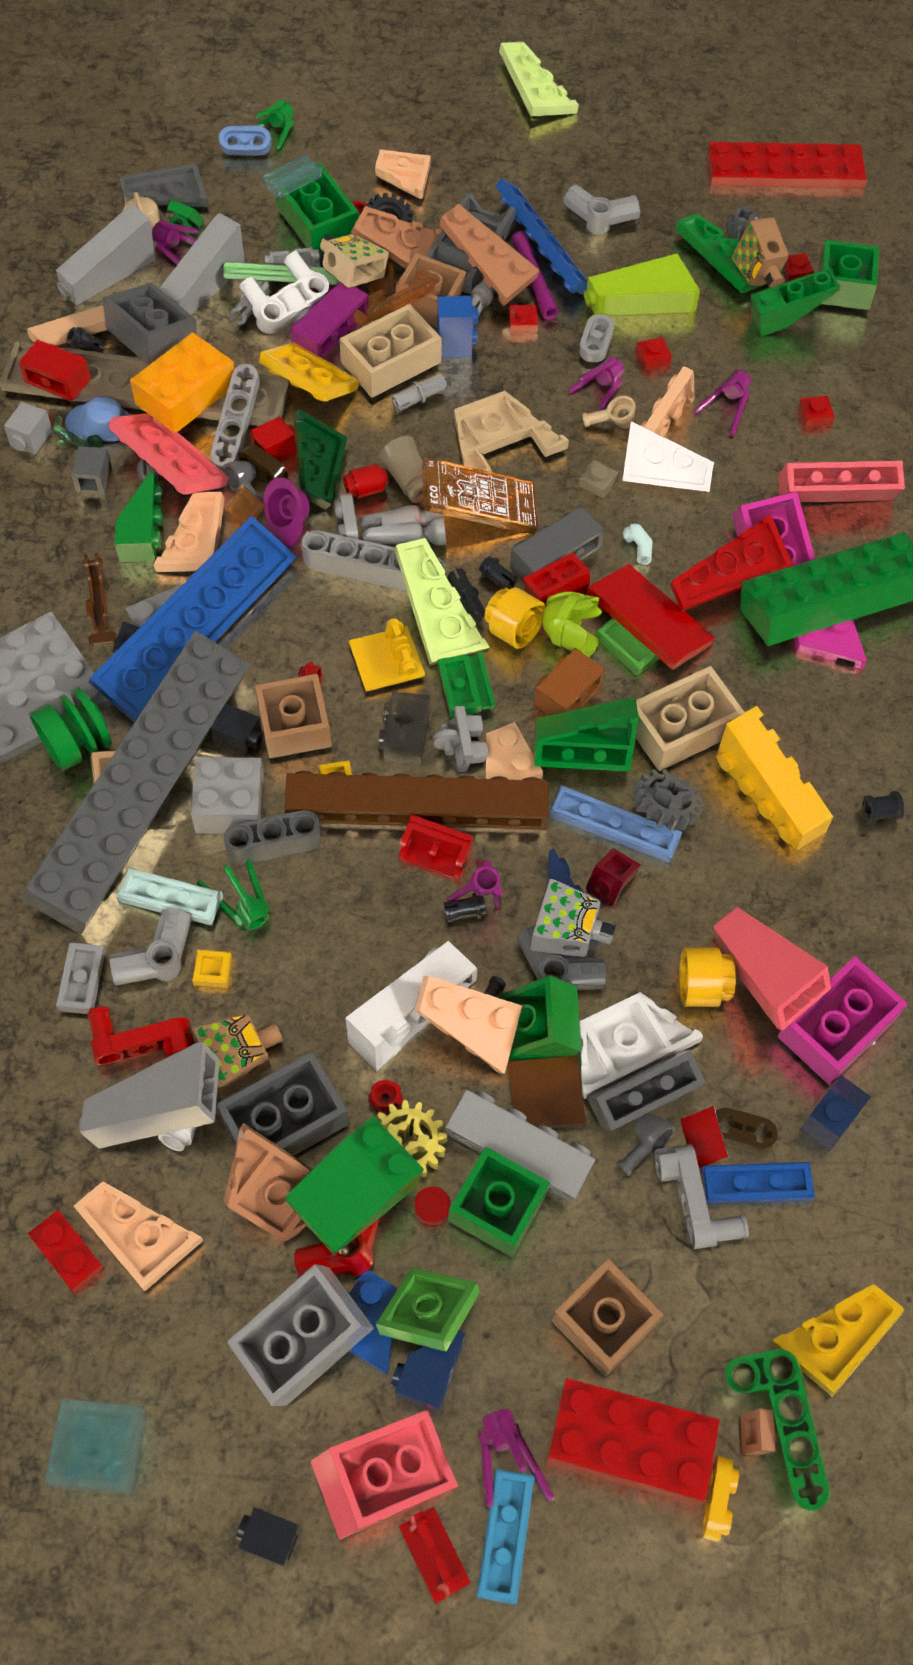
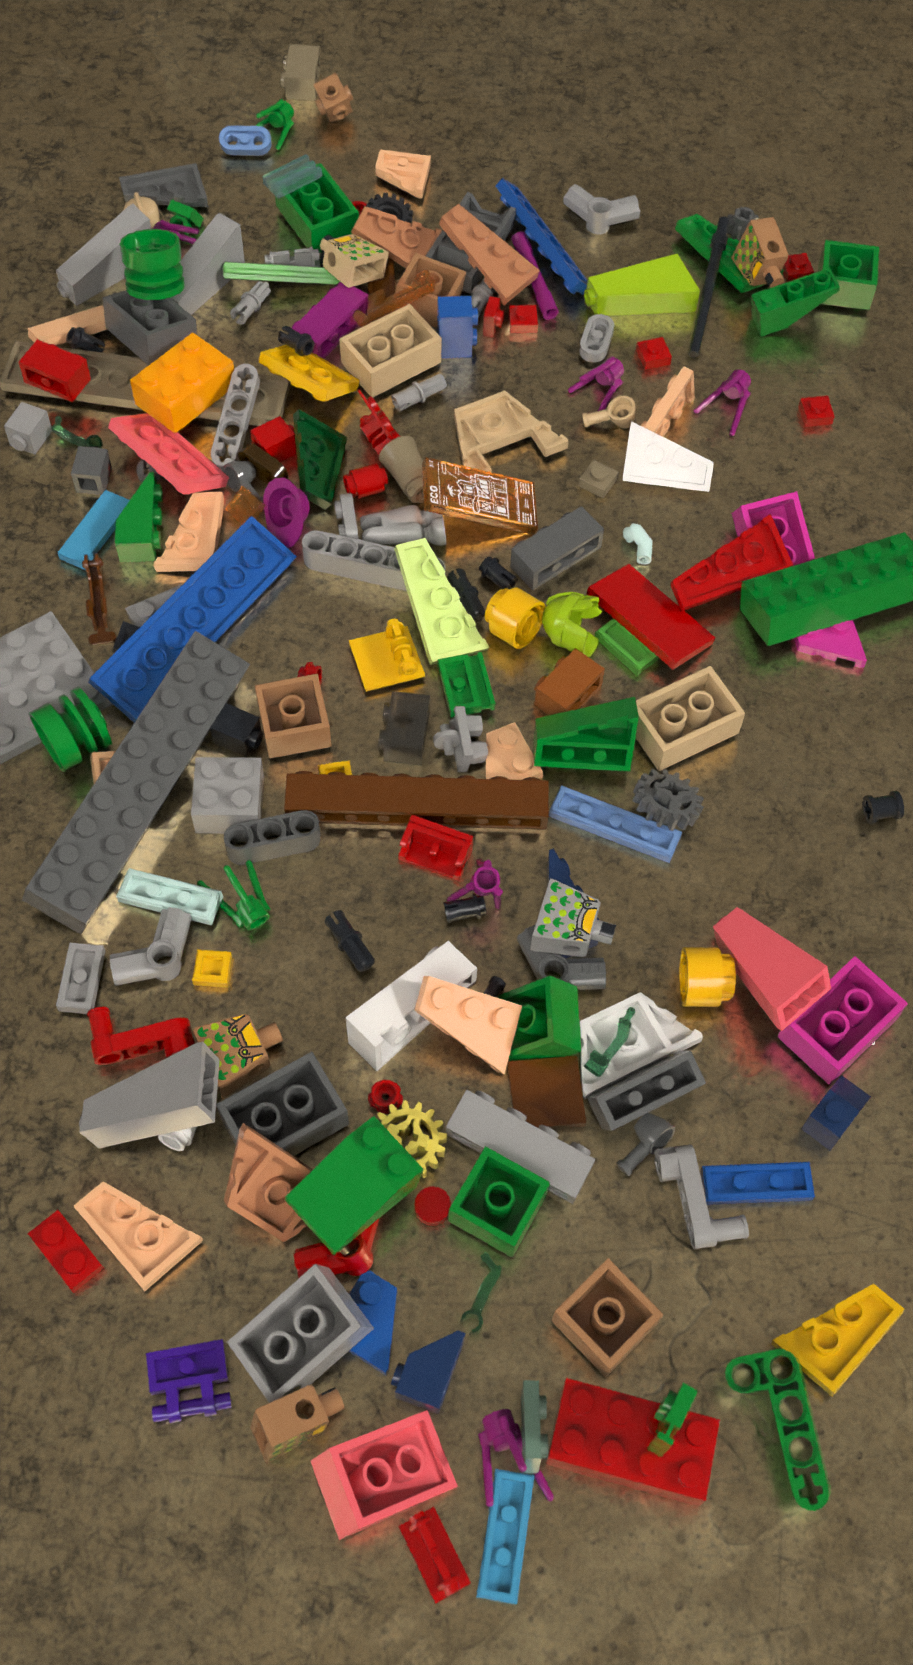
(93, 529): none -> dark azure tile
(94, 418): medium blue piece -> none
(96, 1447): clear light blue brick -> none
(152, 264): none -> green wheel
(188, 1368): none -> dark purple plate
(268, 1537): black brick -> none
(280, 1428): none -> medium nougat torso
(290, 302): white piece -> none
(299, 342): none -> black pin
(301, 72): none -> dark tan brick
(333, 98): none -> medium nougat brick
(350, 941): none -> black axle
(376, 425): none -> red hinge
(428, 1309): bright green plate -> none
(482, 1294): none -> clear green piece
(492, 317): none -> red plate
(532, 1411): none -> sand green plate
(535, 83): yellowish green wing -> none
(561, 576): red hinge -> none
(599, 1062): none -> clear green piece
(611, 876): dark red bracket -> none
(671, 1415): none -> green plate
(705, 1135): red sticker -> none
(717, 244): none -> black bar
(717, 1517): yellow plate -> none
(749, 1123): dark brown beam -> none
(758, 1432): nougat plate -> none
(772, 780): yellow wedge -> none
(786, 165): red plate -> none
(842, 481): coral brick -> none

